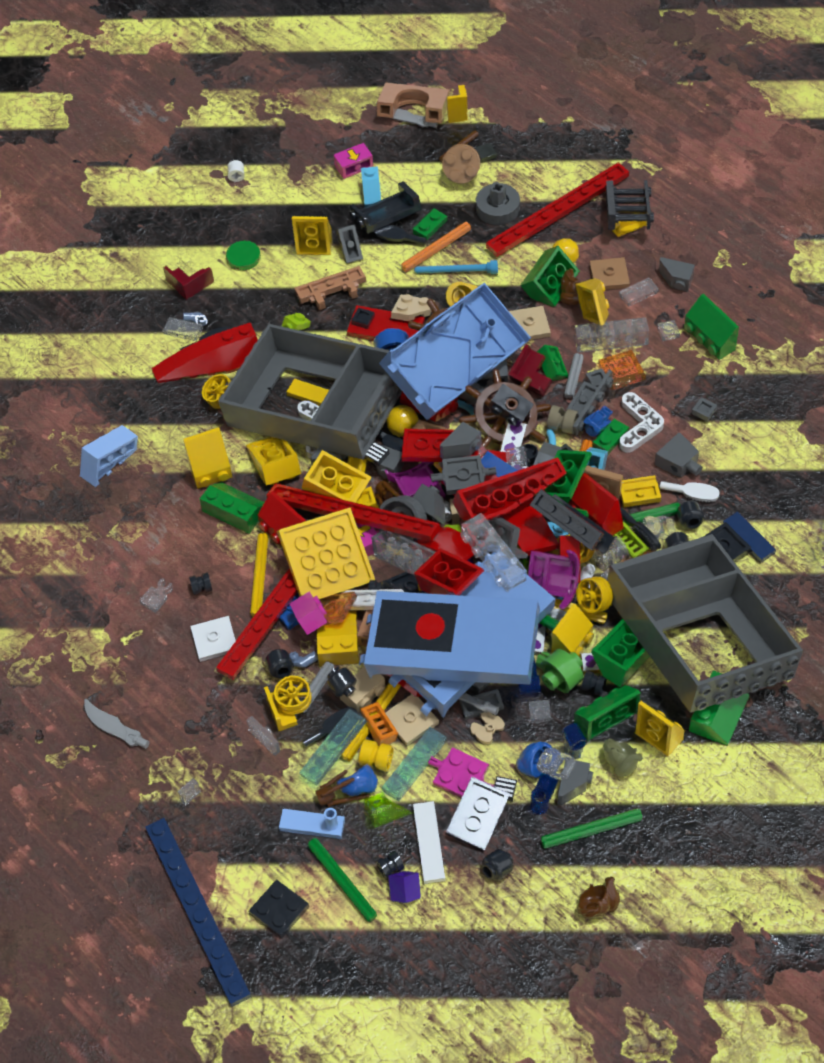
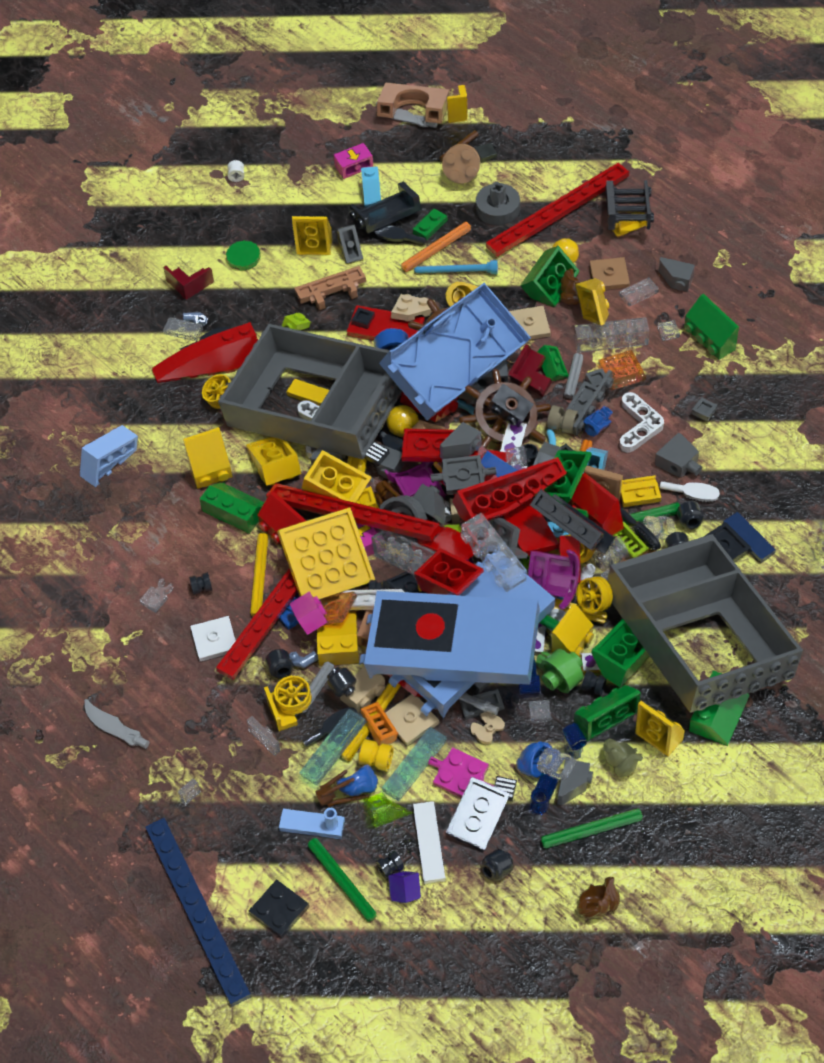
(610, 436): green plate -> none

